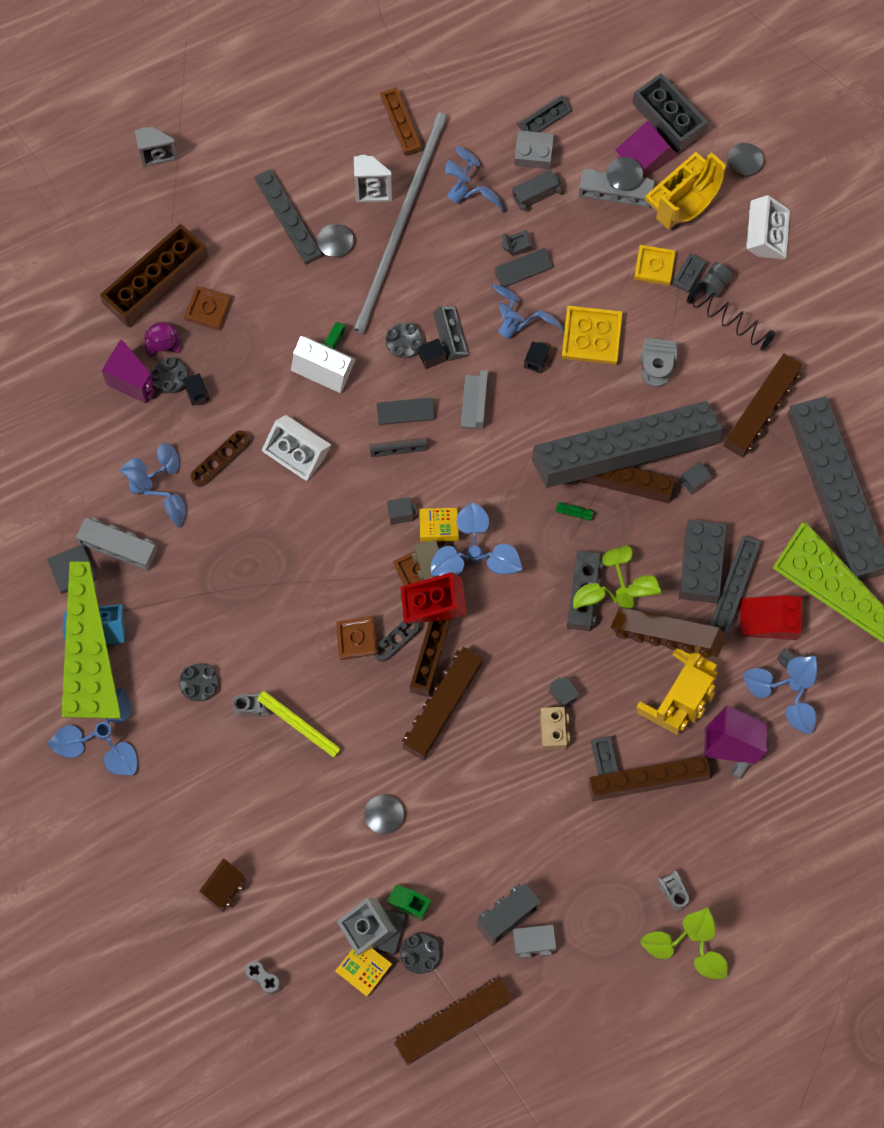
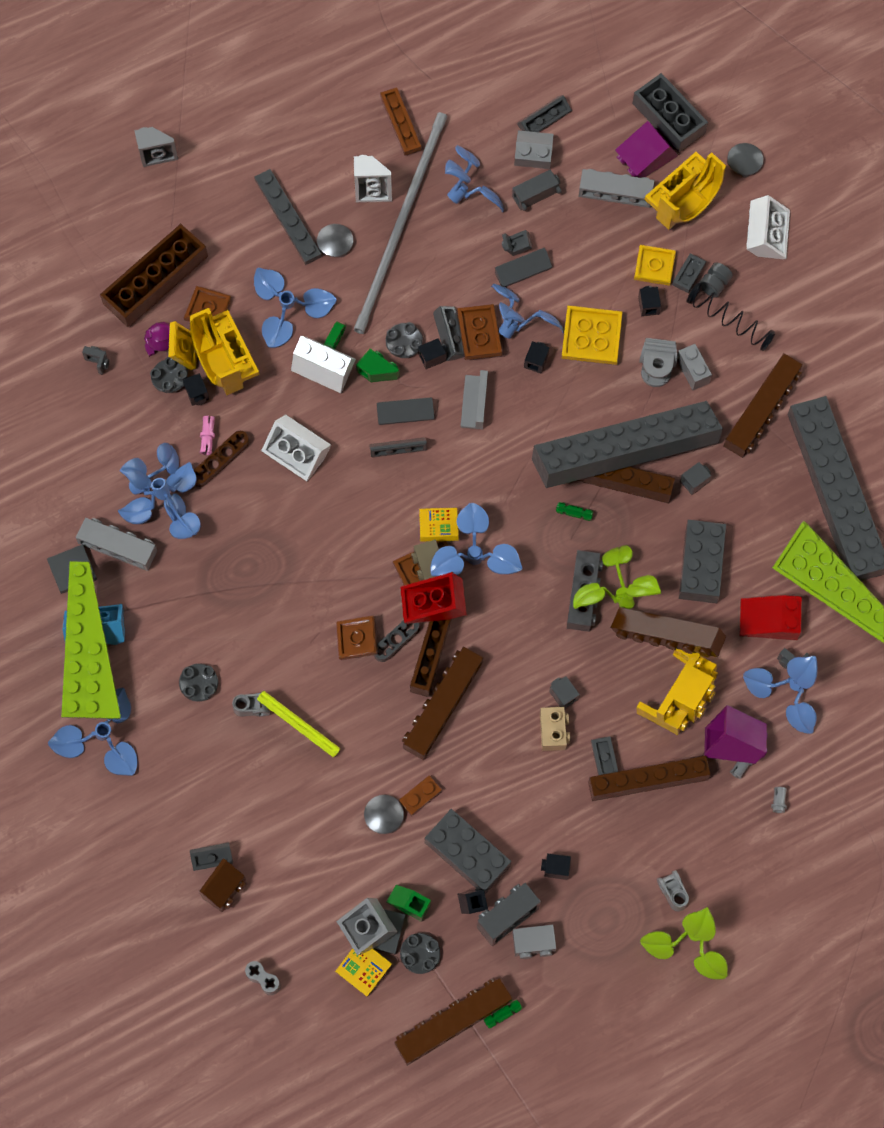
(98, 356): none -> dark grey bracket
(127, 374): magenta slope -> none
(140, 509): none -> medium blue plant
(181, 346): none -> yellow tile
(207, 435): none -> bright pink pin
(210, 856): none -> dark grey plate
(222, 357): none -> yellow piece
(276, 330): none -> medium blue plant
(376, 368): none -> green slope
(400, 510): dark grey brick -> none
(420, 795): none -> dark orange plate
(467, 851): none -> dark grey brick
(472, 901): none -> black brick
(479, 332): none -> dark orange plate
(503, 1014): none -> green axle
(556, 866): none -> black brick
(624, 173): dark grey dish -> none
(649, 301): none -> black brick
(694, 367): none -> light grey brick
(735, 584): dark grey plate -> none
(779, 800): none -> light grey pin

